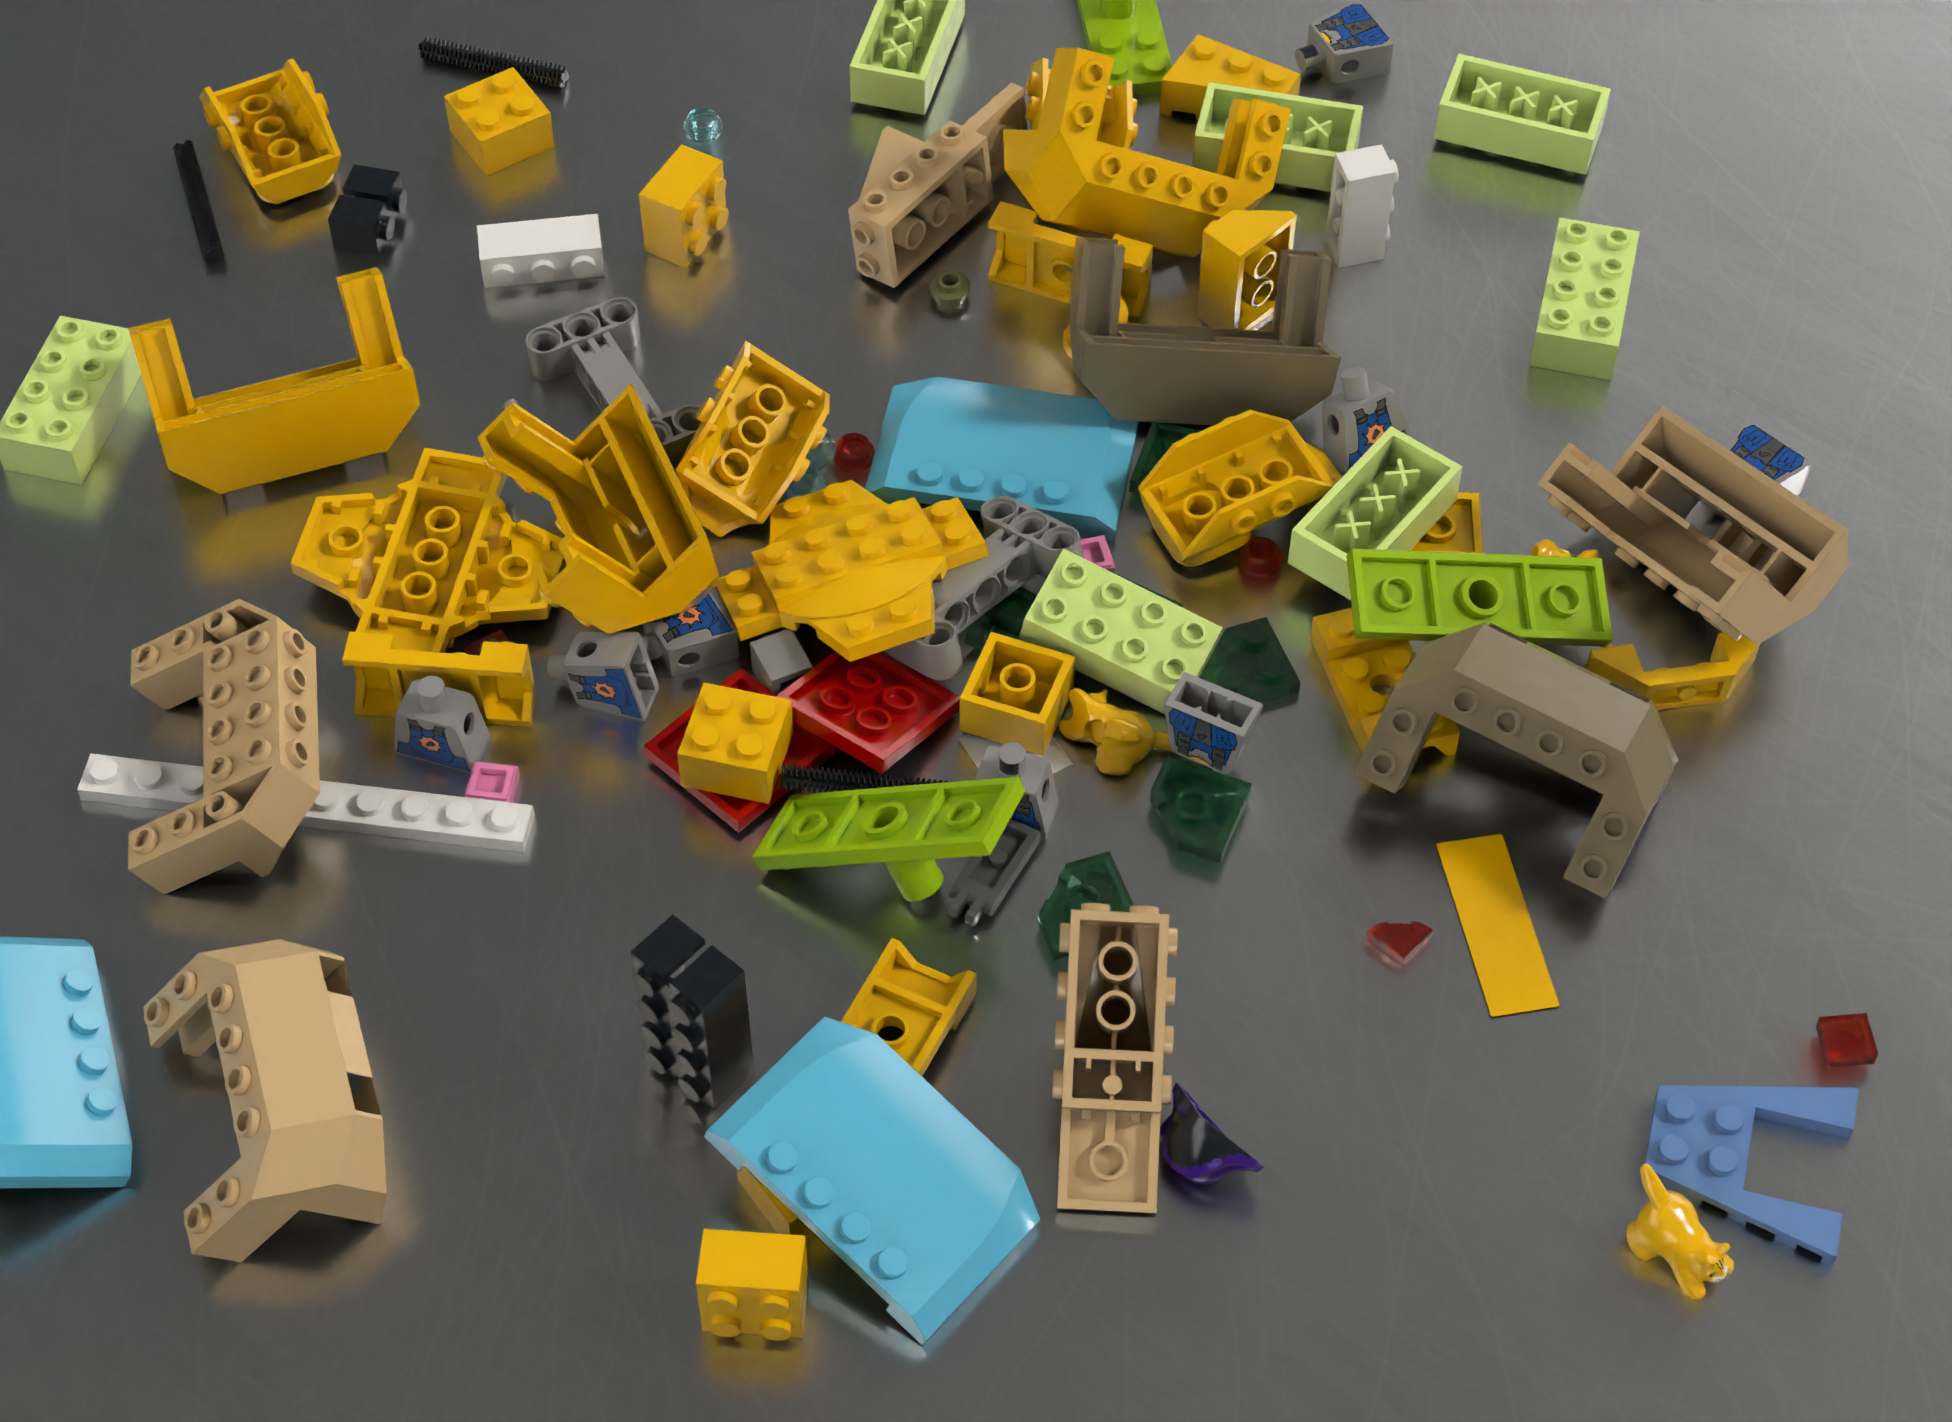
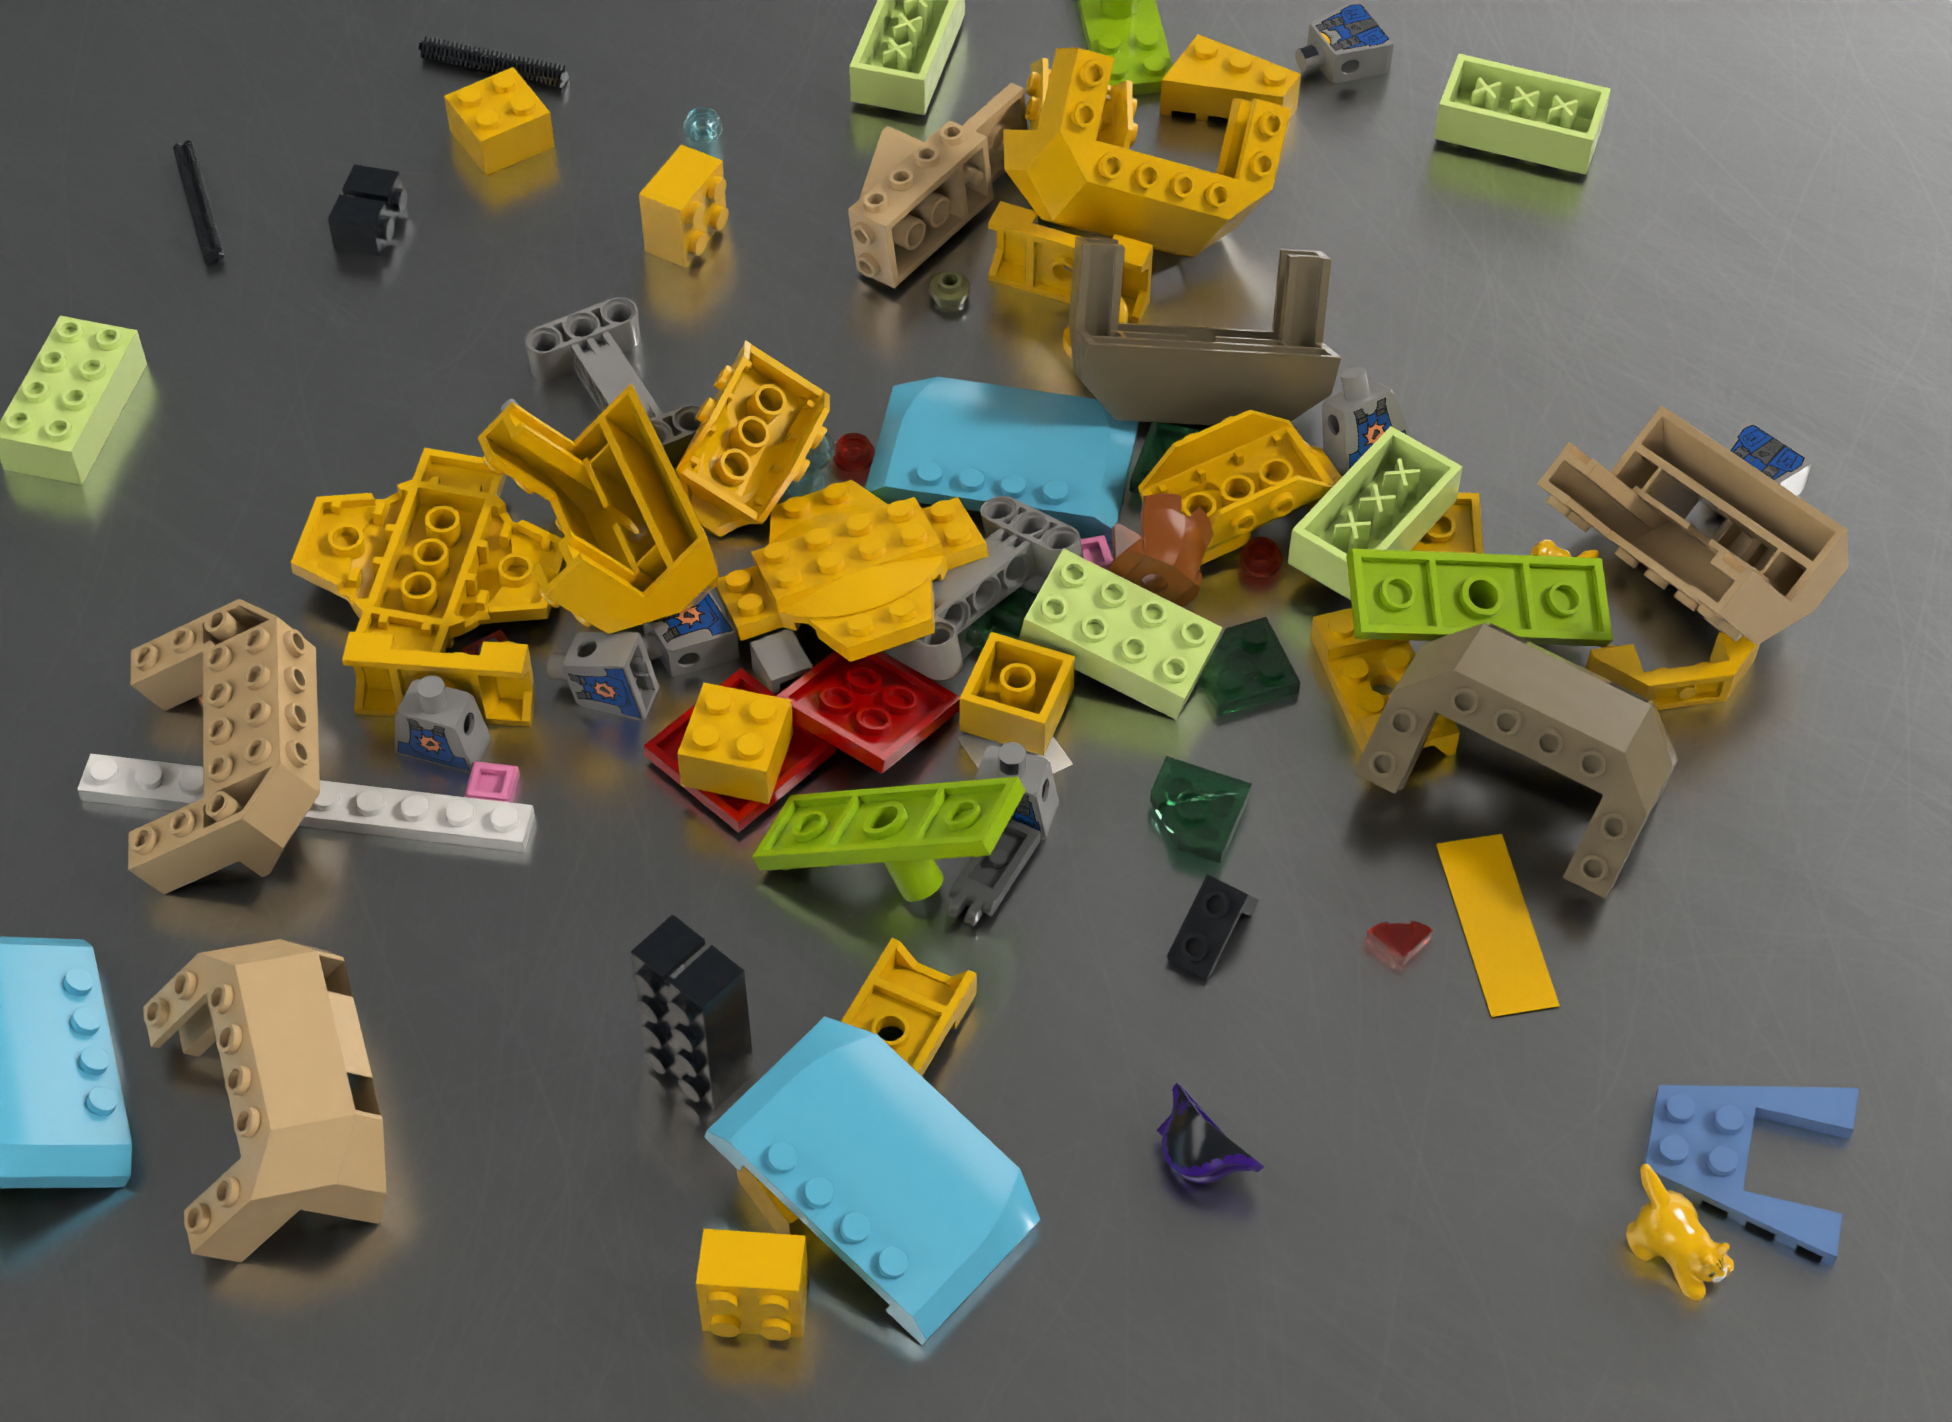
(276, 132): yellow slope -> none
(290, 420): yellow wedge -> none
(540, 250): white brick -> none
(839, 781): black axle -> none
(1080, 882): clear green plate -> none
(1113, 1056): tan wedge -> none
(1119, 734): yellow animal -> none
(1167, 551): none -> dark orange piece
(1209, 723): light grey torso -> none
(1209, 926): none -> black bracket
(1242, 266): yellow slope -> none
(1312, 135): yellowish green brick -> none
(1360, 205): white brick -> none
(1585, 299): yellowish green brick -> none
(1846, 1040): clear red plate -> none

